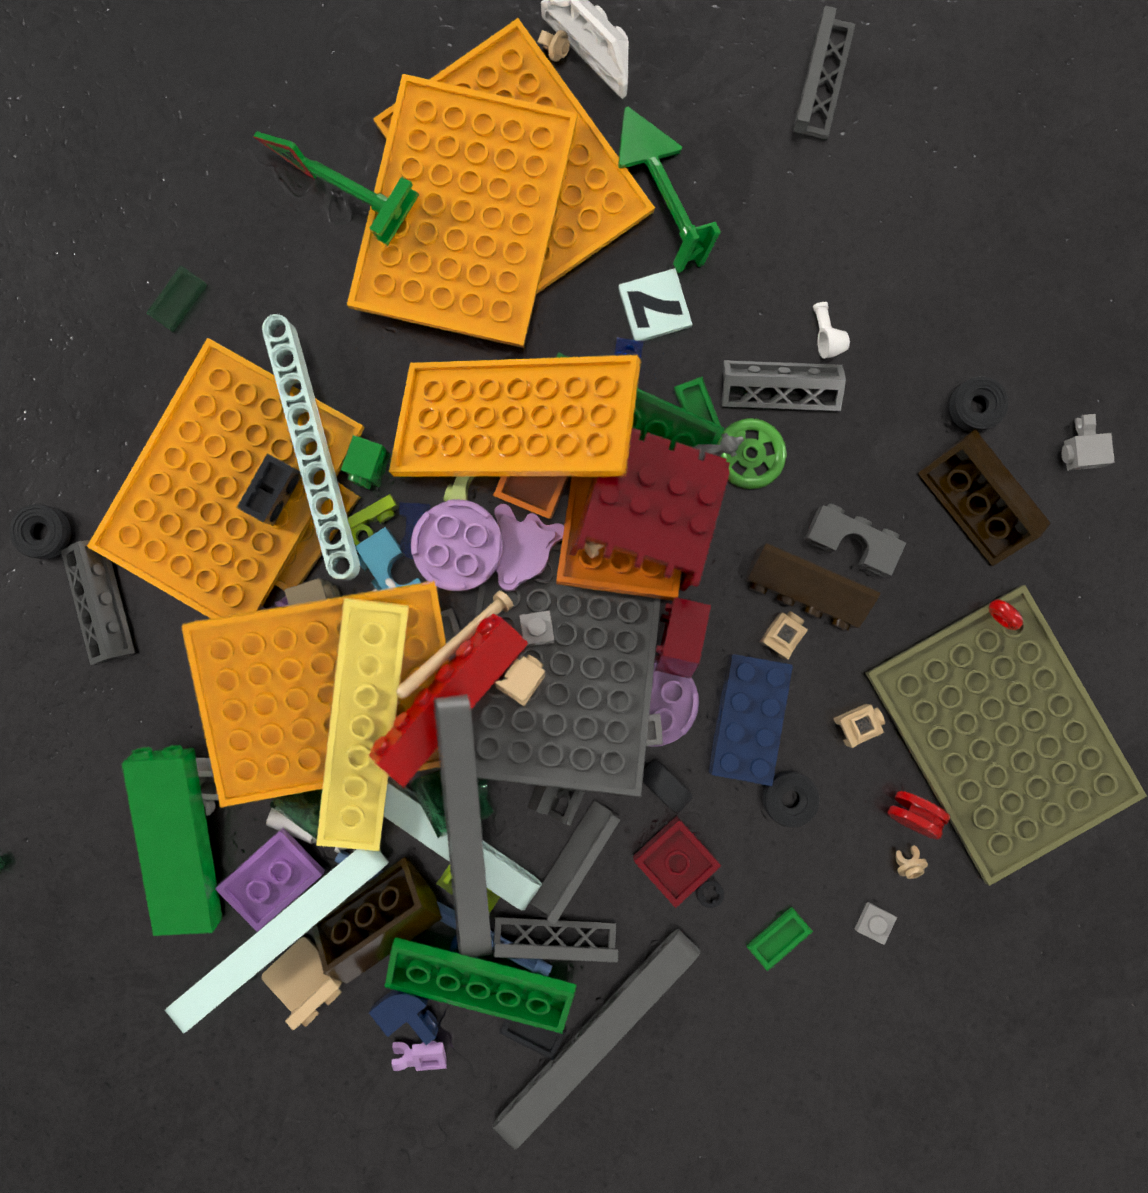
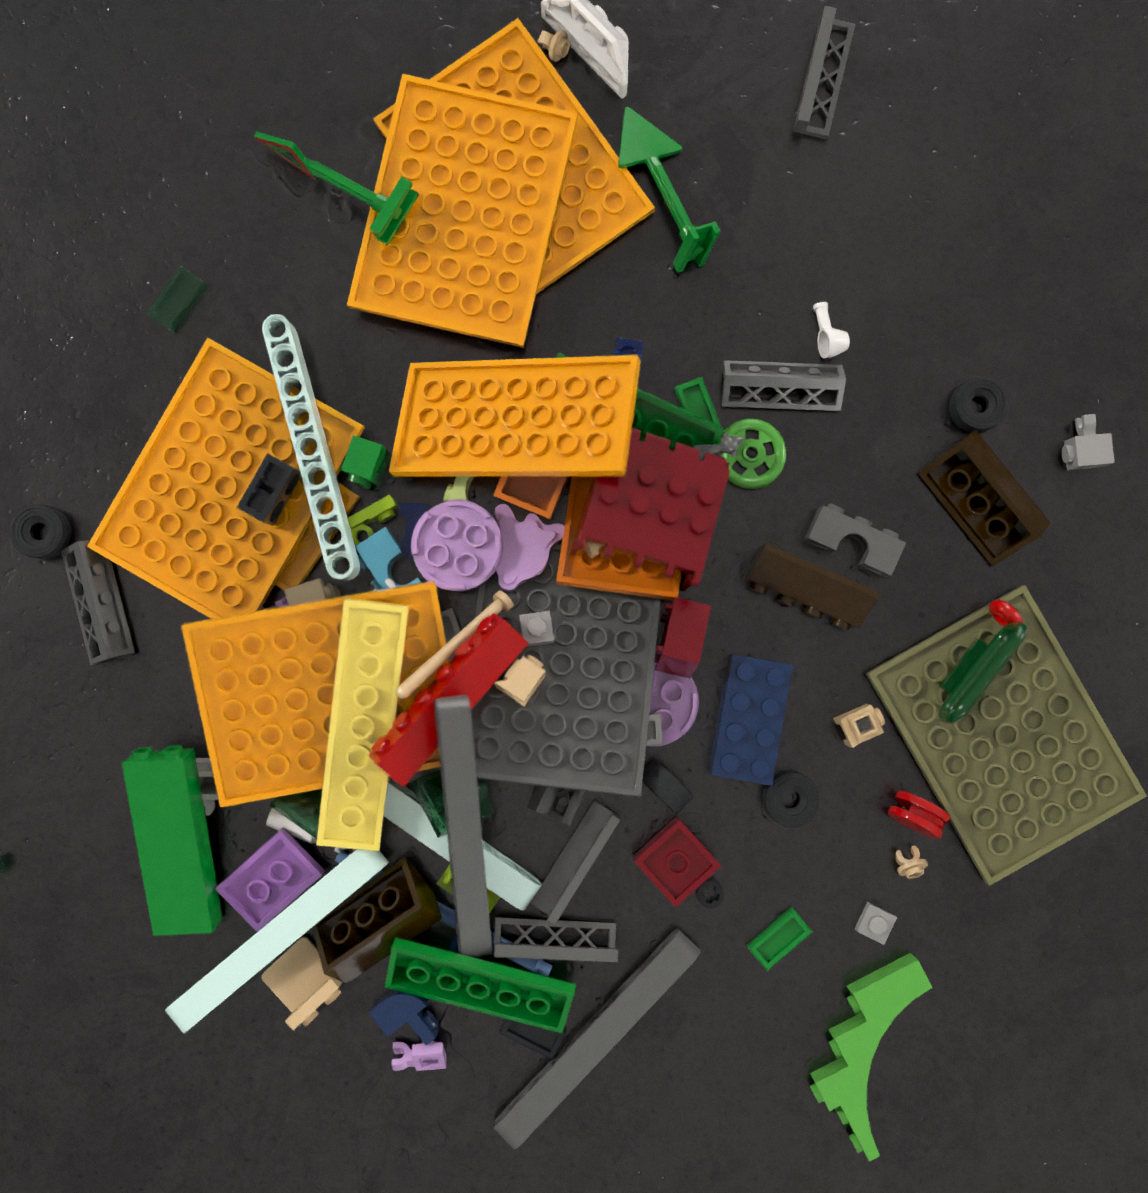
(655, 305): light aqua tile -> none
(784, 634): tan window -> none
(844, 1081): none -> bright green arch
(977, 671): none -> dark green bar

